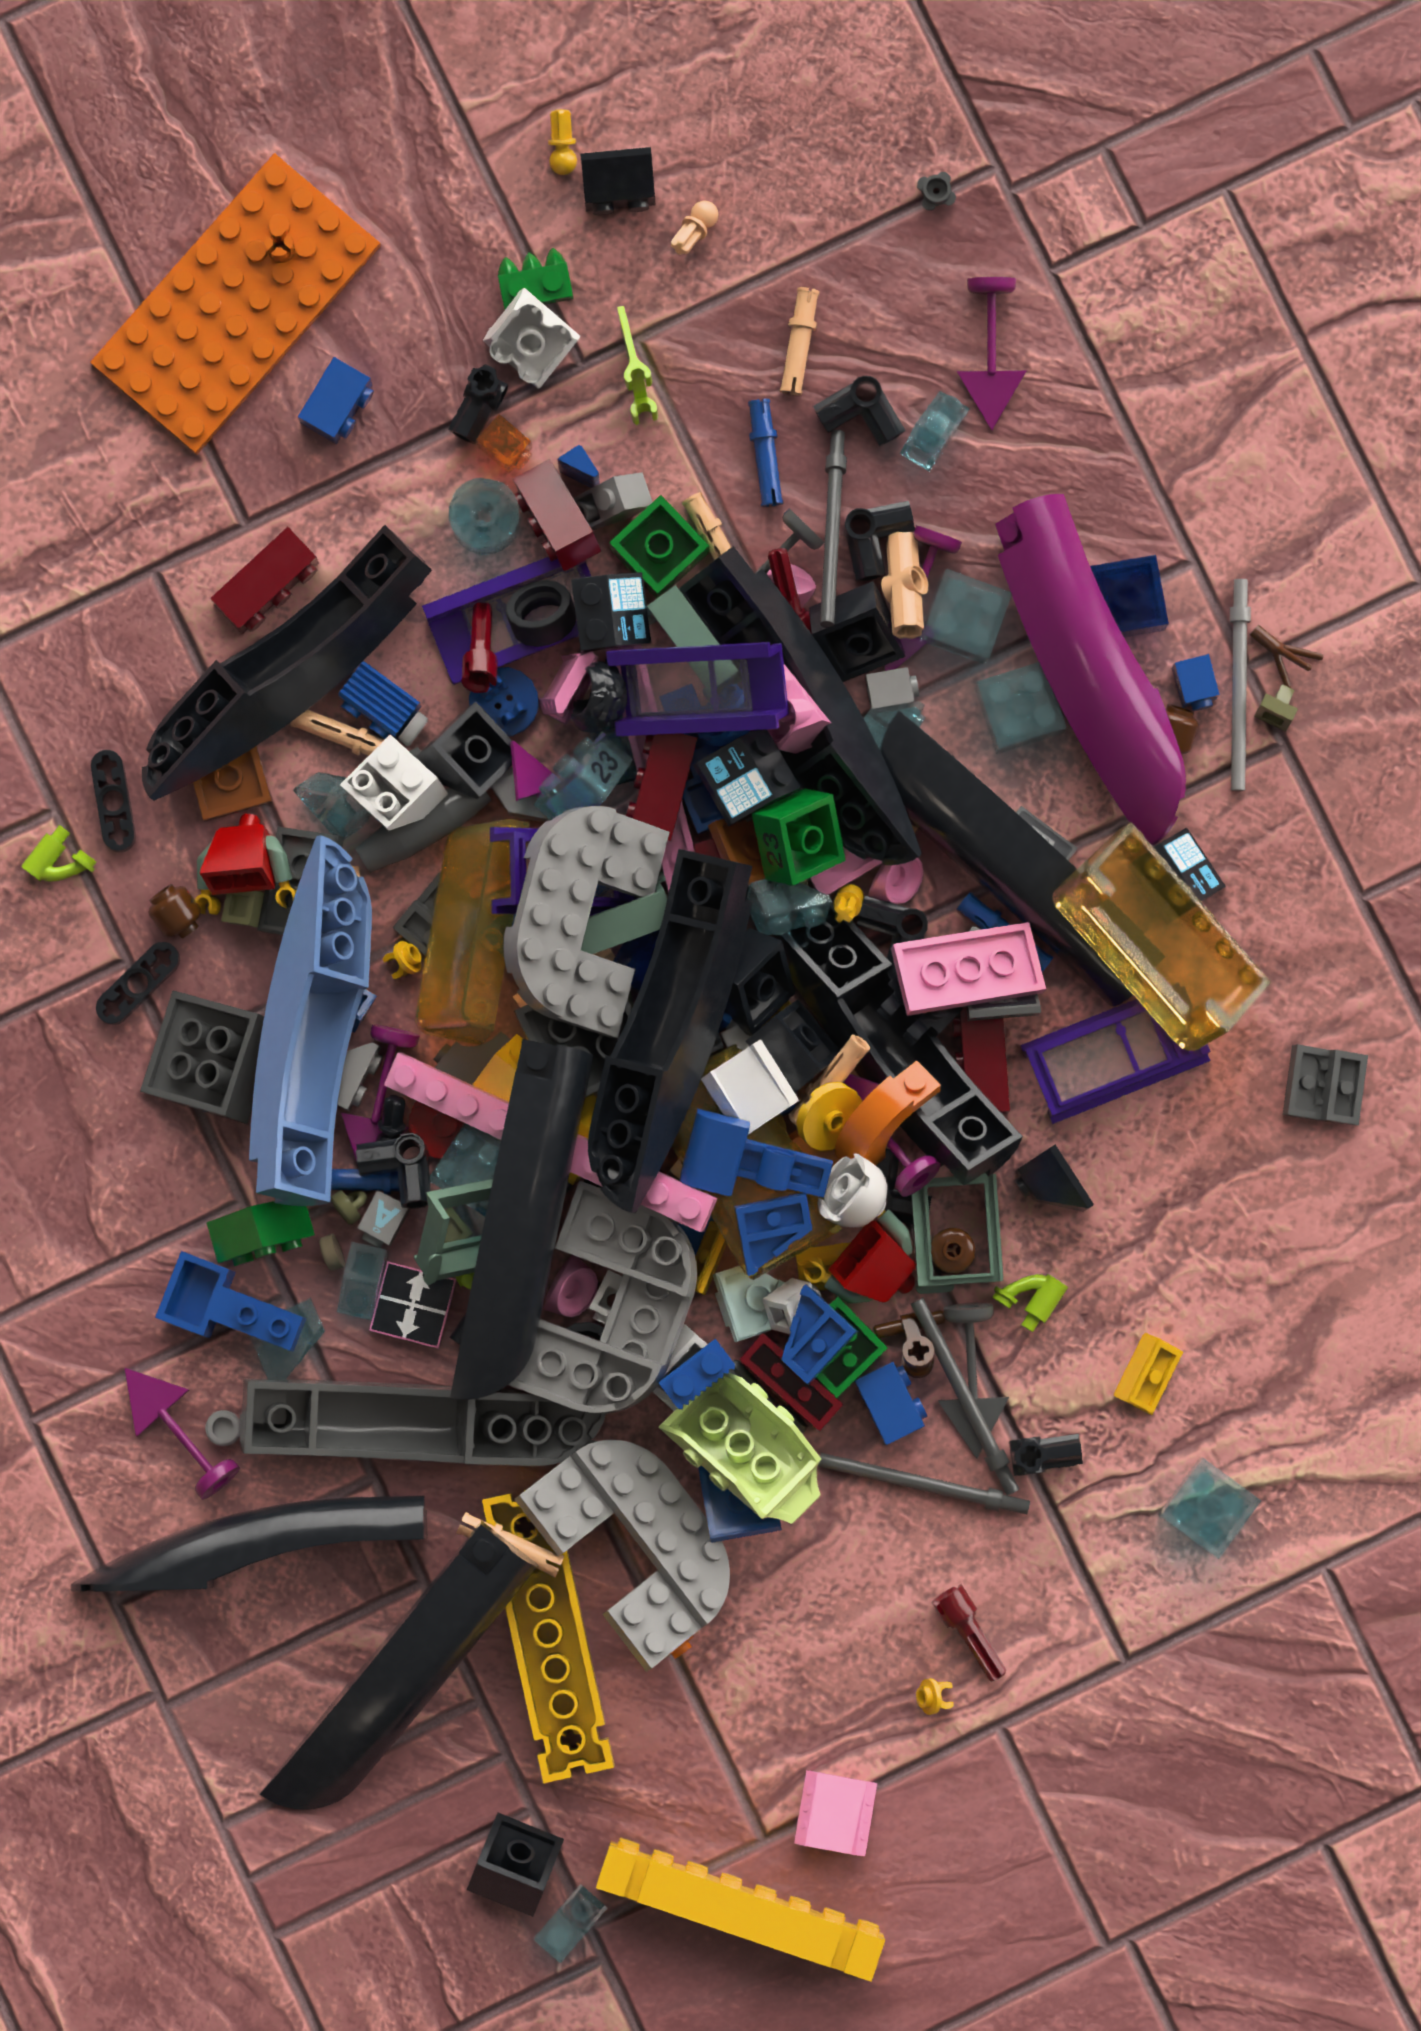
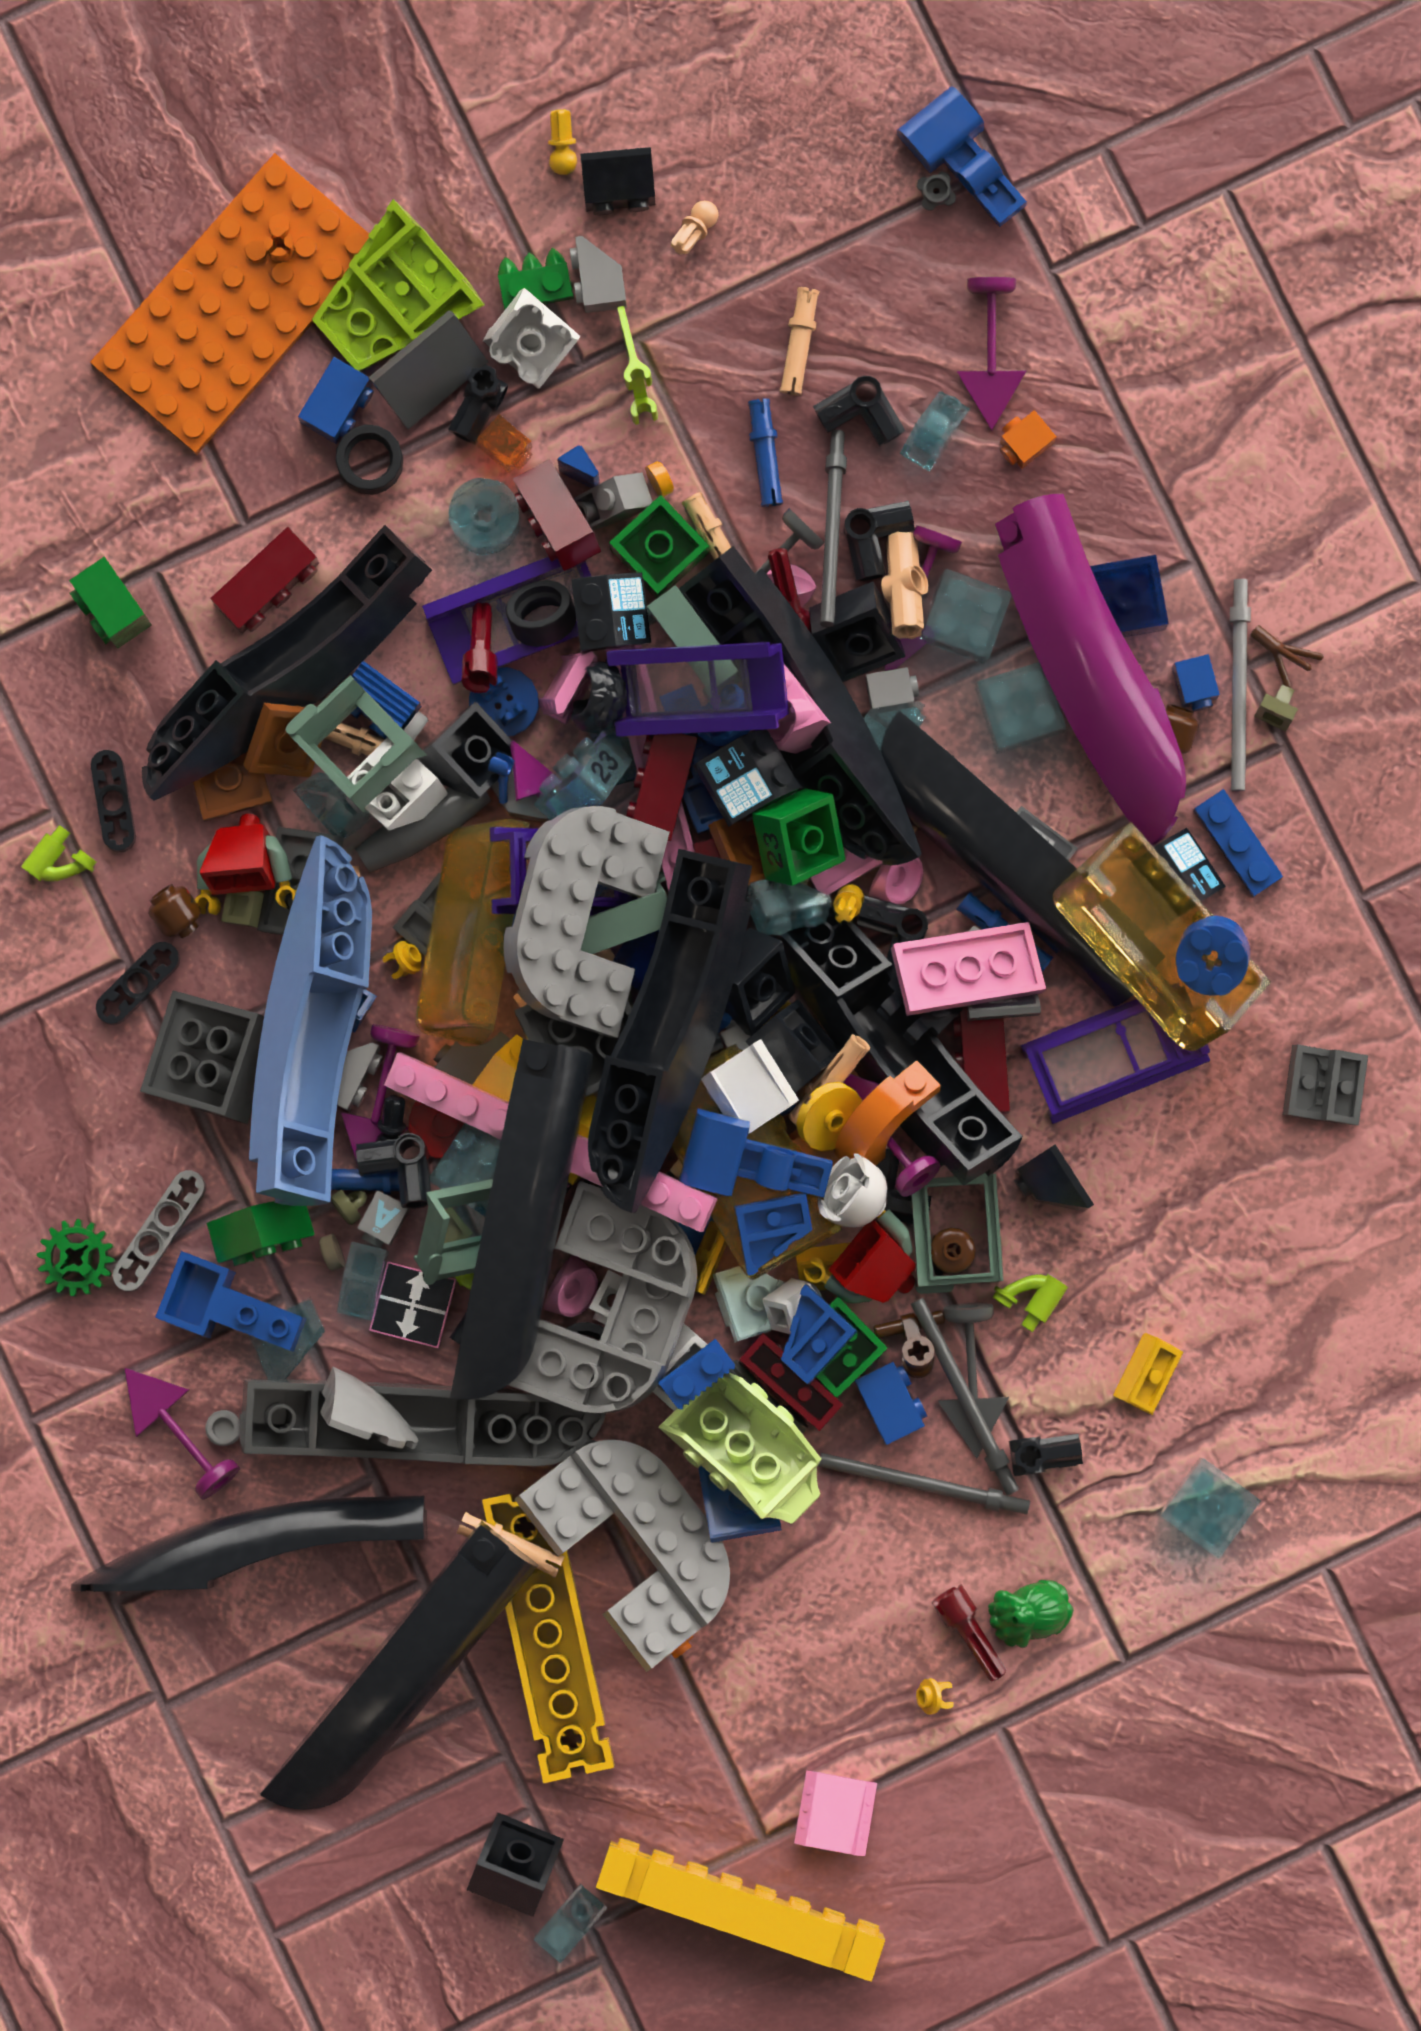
(65, 1245): none -> green gear
(105, 596): none -> green brick
(155, 1228): none -> light grey beam
(272, 747): none -> dark orange plate
(318, 722): none -> sand green piece
(359, 434): none -> black tyre
(363, 1411): none -> light grey brick
(392, 292): none -> lime wedge
(428, 369): none -> dark grey tile
(502, 765): none -> blue hand
(600, 278): none -> light grey slope
(659, 479): none -> light orange tile
(945, 135): none -> blue plate
(1026, 439): none -> orange brick
(1030, 1612): none -> green hair
(1197, 943): none -> blue brick
(1238, 843): none -> blue plate

